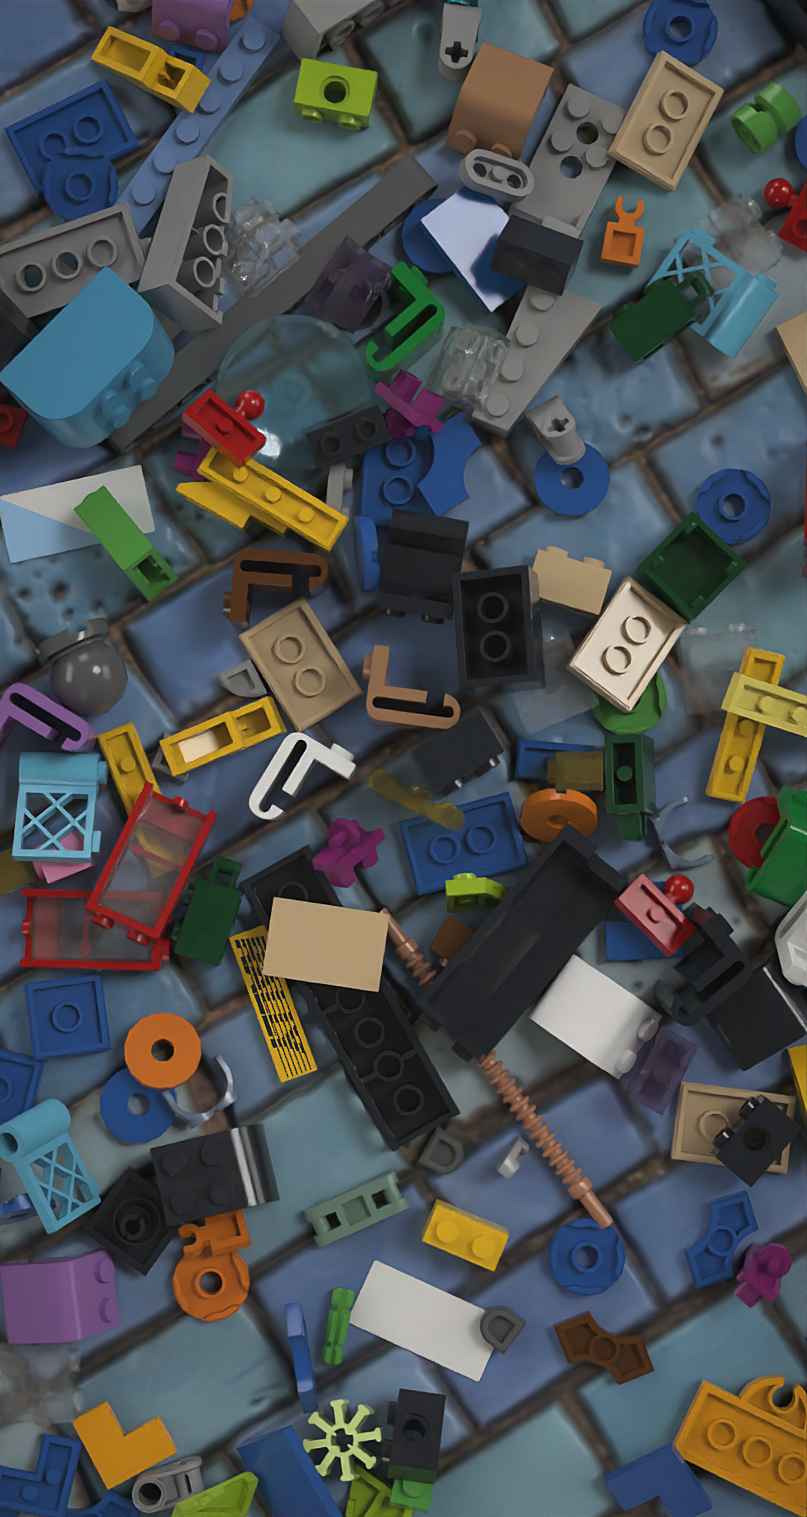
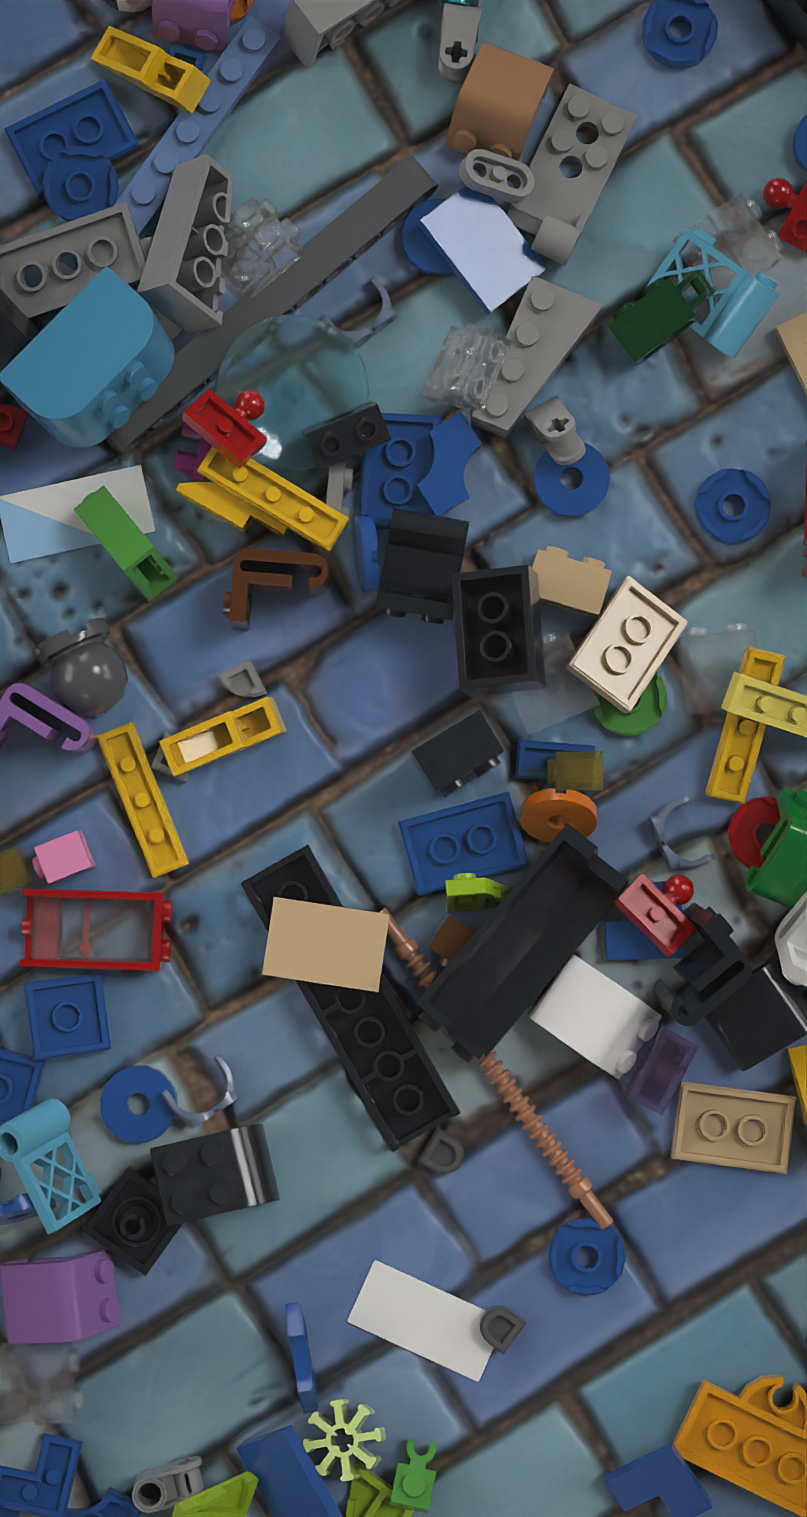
(62, 777): medium azure piece -> none
(121, 1454): light orange tile -> none
(149, 866): clear door -> none
(168, 1029): orange tile -> none
(205, 1304): orange tile -> none
(209, 914): dark green brick -> none
(221, 1232): orange plate -> none
(273, 1007): yellow tile -> none
(301, 664): tan tile -> none
(320, 78): lime brick -> none
(335, 759): white piece -> none
(337, 1326): bright green axle -> none
(348, 848): magenta hips -> none
(349, 285): clear purple brick -> none
(356, 1209): sand green plate -> none
(375, 671): medium nougat piece -> none
(406, 410): magenta hips -> none
(412, 331): green piece -> none
(416, 800): clear yellow plate -> none
(417, 1459): black brick -> none
(465, 1235): yellow brick -> none
(510, 1161): light grey tile -> none
(536, 255): black brick -> none
(618, 1353): reddish brown tile -> none
(622, 239): orange plate -> none
(630, 783): dark green brick -> none
(665, 121): tan tile -> none
(690, 567): dark green container -> none
(713, 1254): blue tile -> none
(762, 1273): magenta hips -> none
(771, 114): bright green wheel -> none
(776, 1134): black brick -> none

